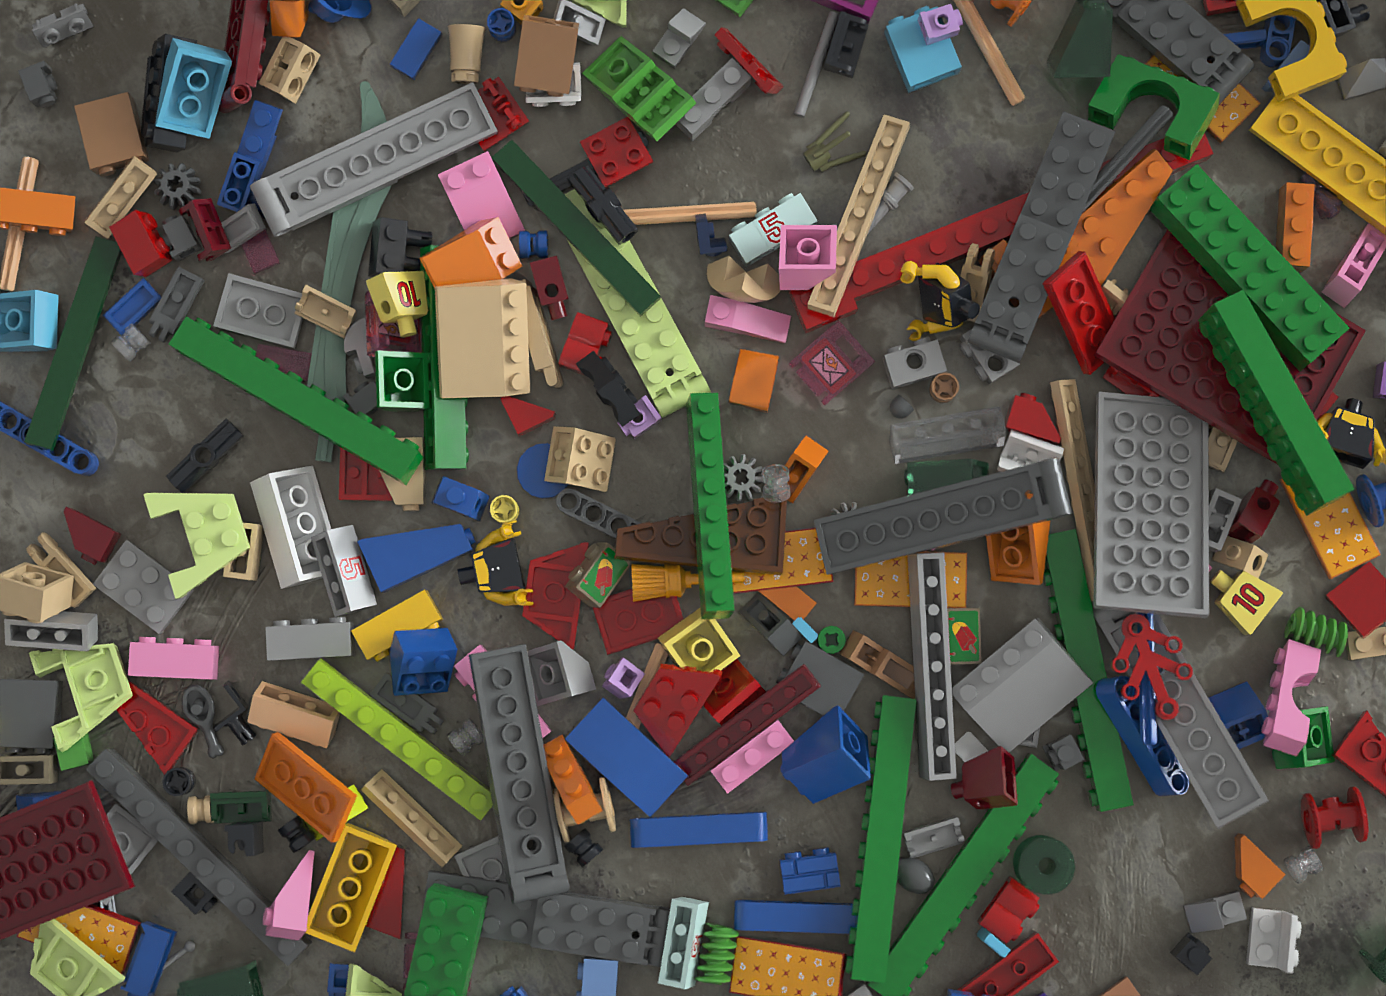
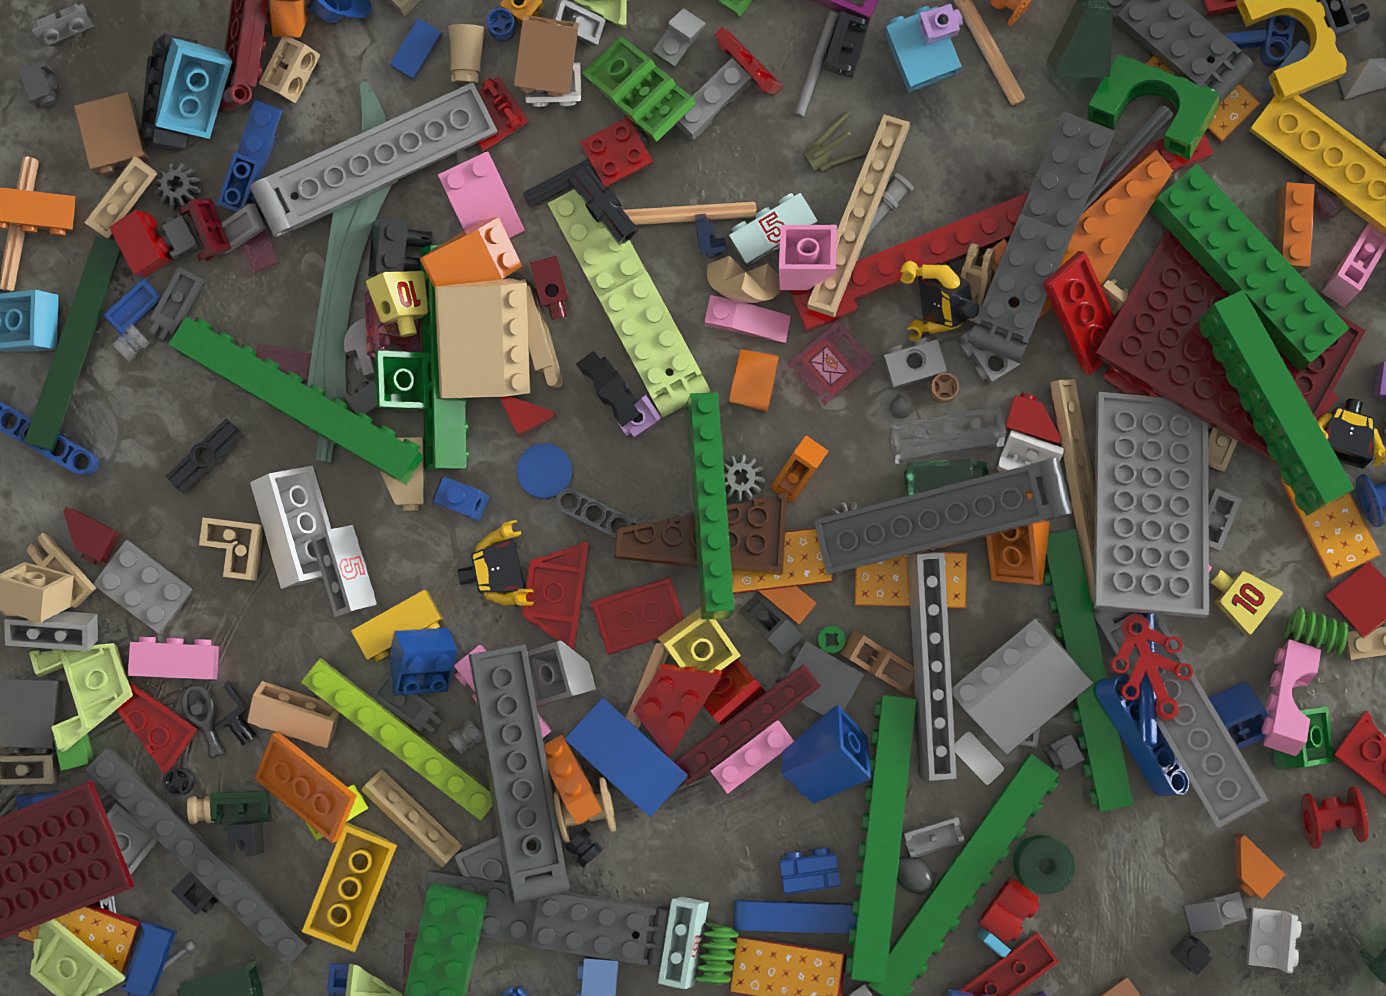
(212, 531): yellowish green wing -> none
(259, 311): light grey plate -> none
(289, 910): bright pink slope -> none
(293, 828): black wheel -> none
(310, 639): light grey brick -> none
(325, 311): tan hinge -> none
(360, 480): red wing -> none
(388, 907): red wing -> none
(408, 555): blue slope -> none
(502, 506): light yellow wheel -> none
(540, 244): blue wheel -> none
(576, 228): dark green tile -> none
(580, 458): tan bracket -> none
(585, 336): red brick -> none
(597, 574): brick -> none
(622, 679): lavender brick -> none
(666, 581): light orange piece -> none
(698, 829): blue beam -> none
(775, 480): clear wheel -> none
(806, 631): medium azure tile -> none
(964, 636): brick -> none
(988, 780): dark red torso -> none
(1241, 556): tan bracket -> none
(1255, 513): dark red torso -> none
(1305, 863): clear wheel -> none

